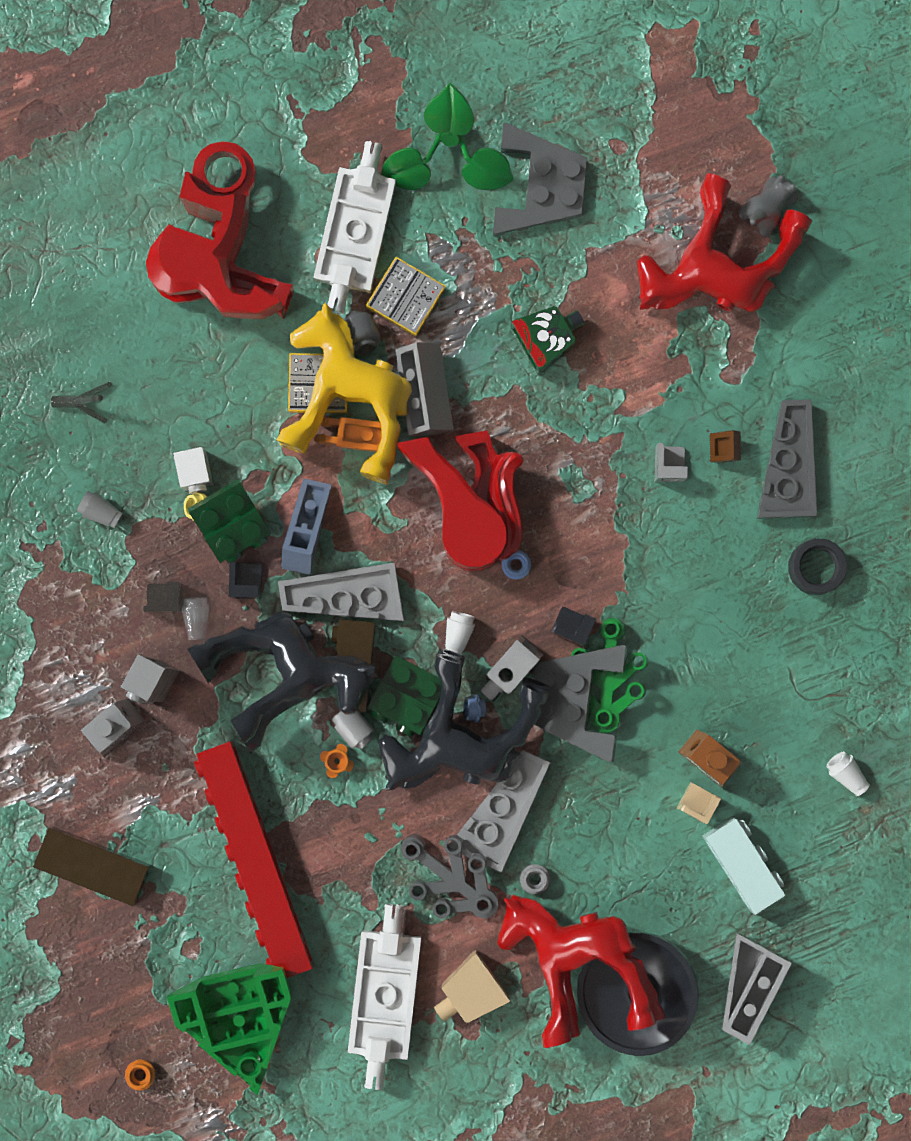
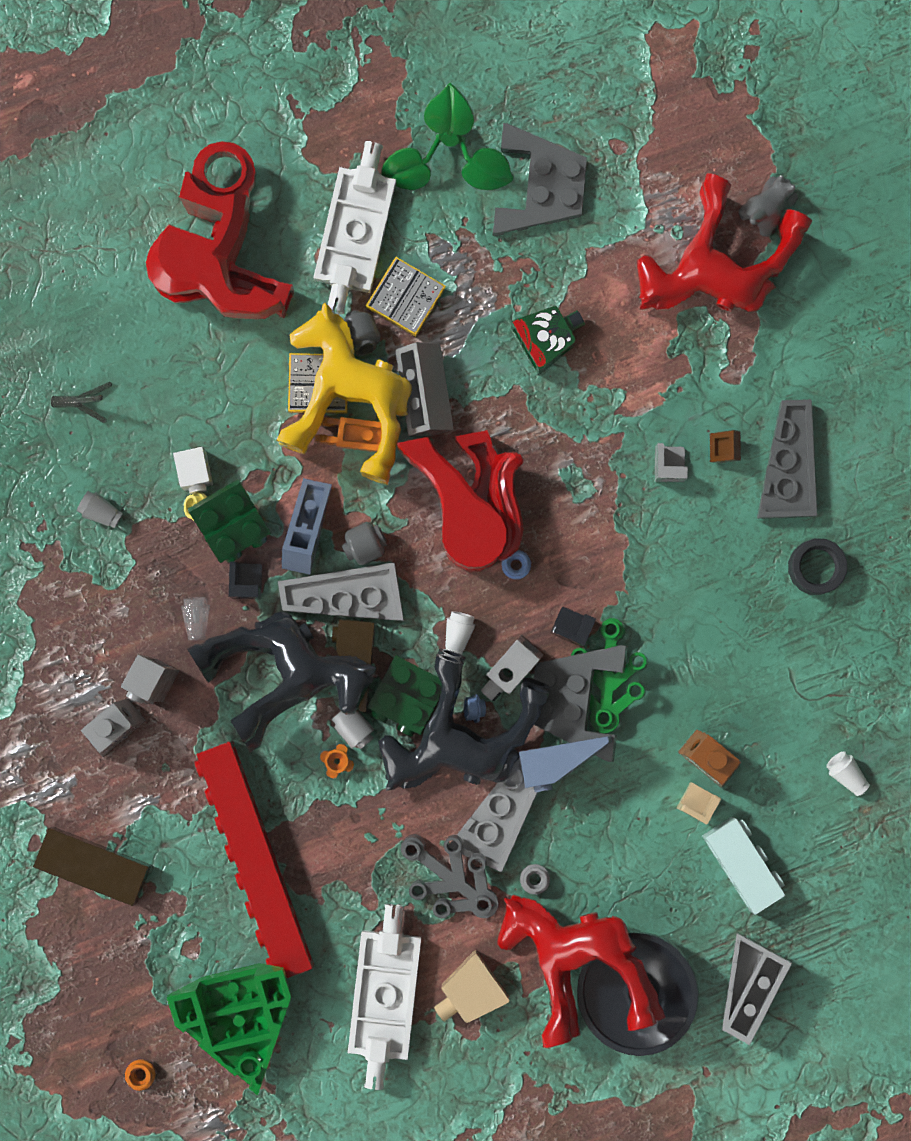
(164, 598): clear smoke panel -> none
(364, 543): none -> dark grey head
(554, 763): none -> sand blue slope

